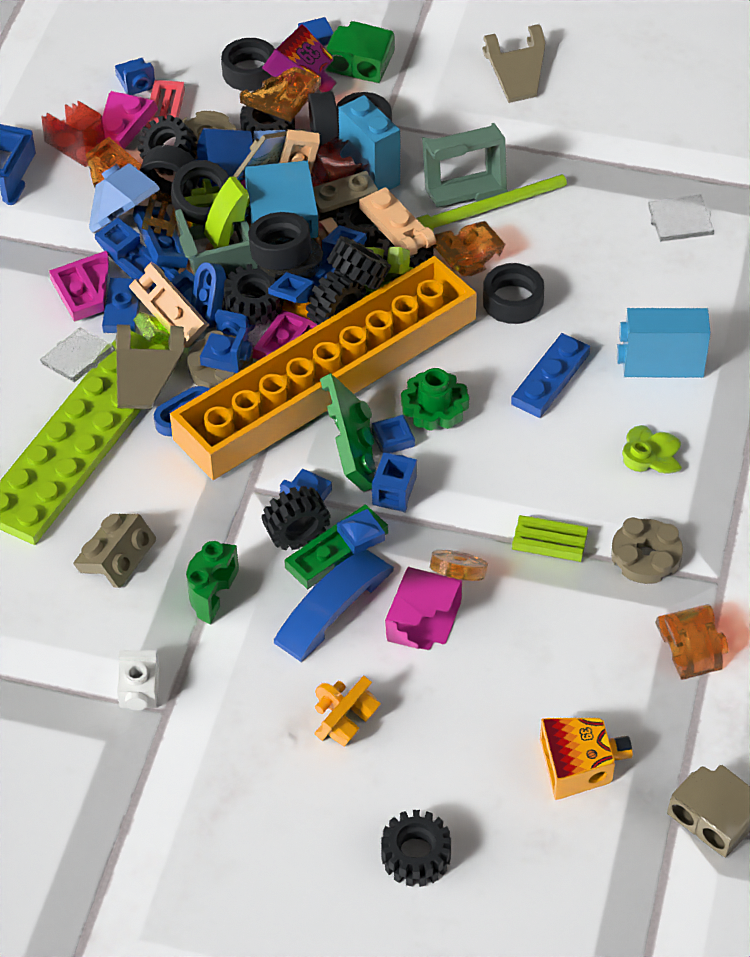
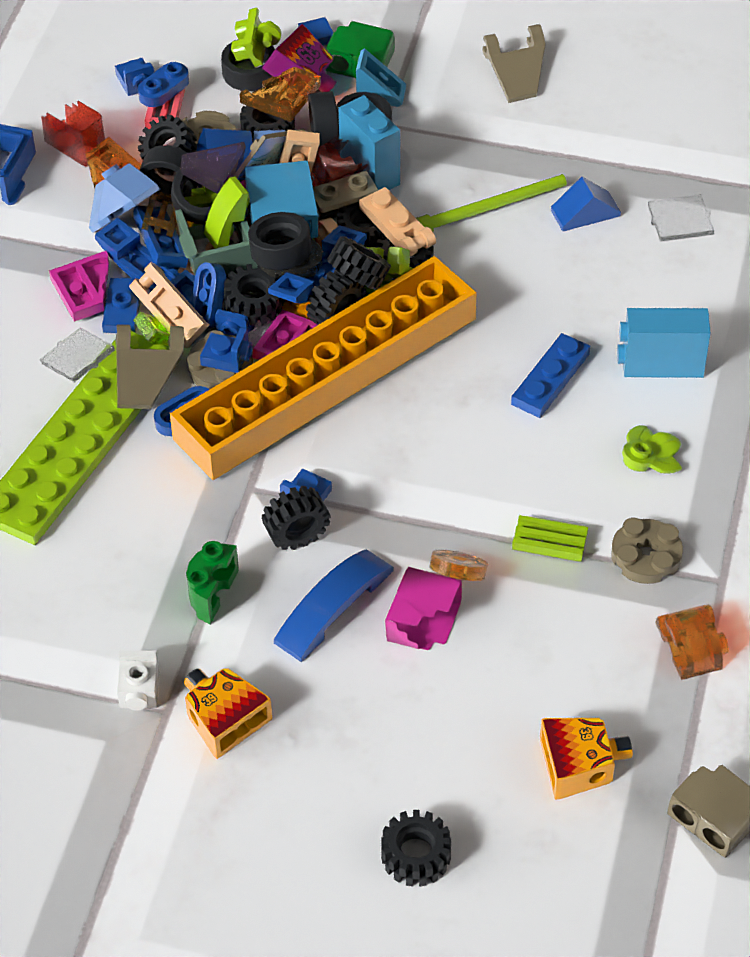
(116, 548): dark tan bracket -> none
(126, 116): dark pink wing -> none
(163, 84): none -> blue plate
(213, 165): none -> clear purple slope
(225, 708): none -> torso
(254, 38): none -> lime hips
(323, 554): green plate -> none
(336, 723): light orange hips -> none
(355, 436): green wing -> none
(360, 531): blue tile -> none
(376, 78): none -> dark azure slope
(393, 434): blue tile -> none
(394, 481): blue brick -> none
(434, 399): green plant -> none
(468, 187): sand green piece -> none
(469, 248): clear orange cylinder -> none
(513, 275): black tyre -> none
(584, 205): none -> blue slope

